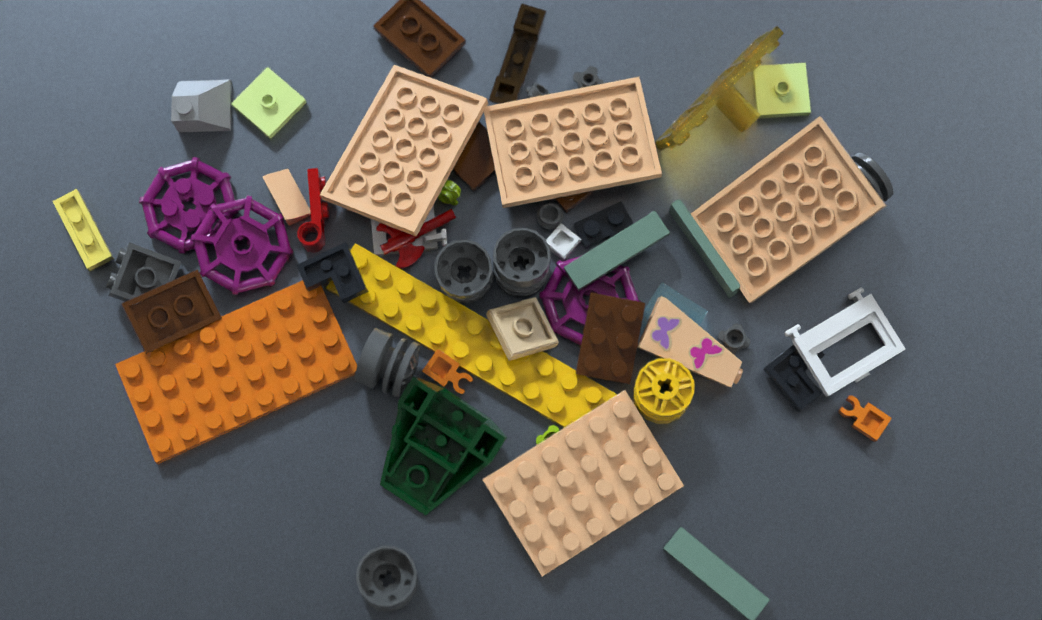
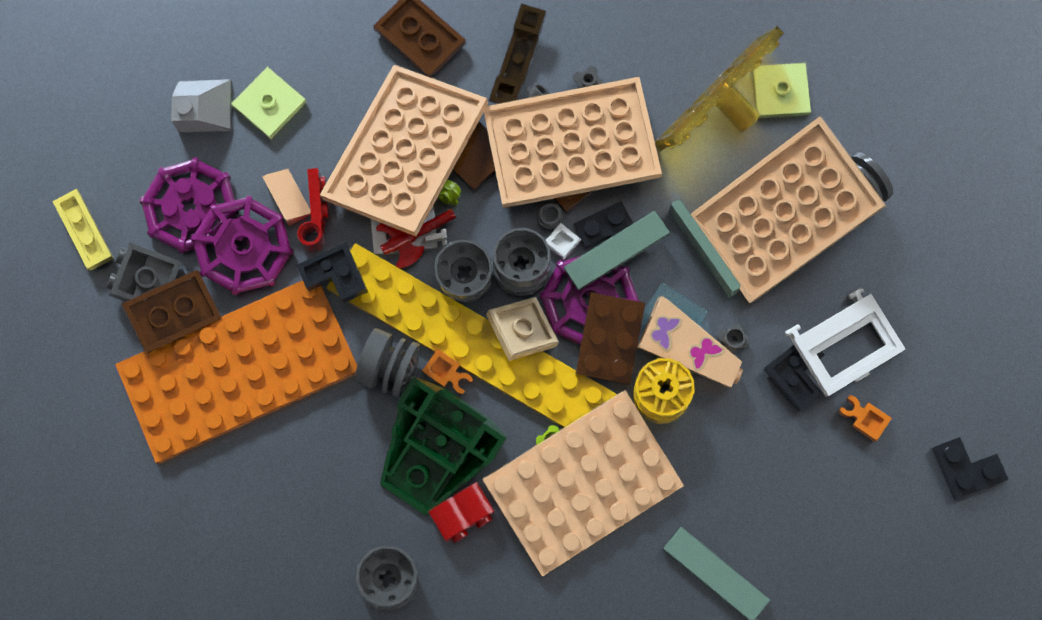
(461, 513): none -> red brick
(962, 475): none -> black plate

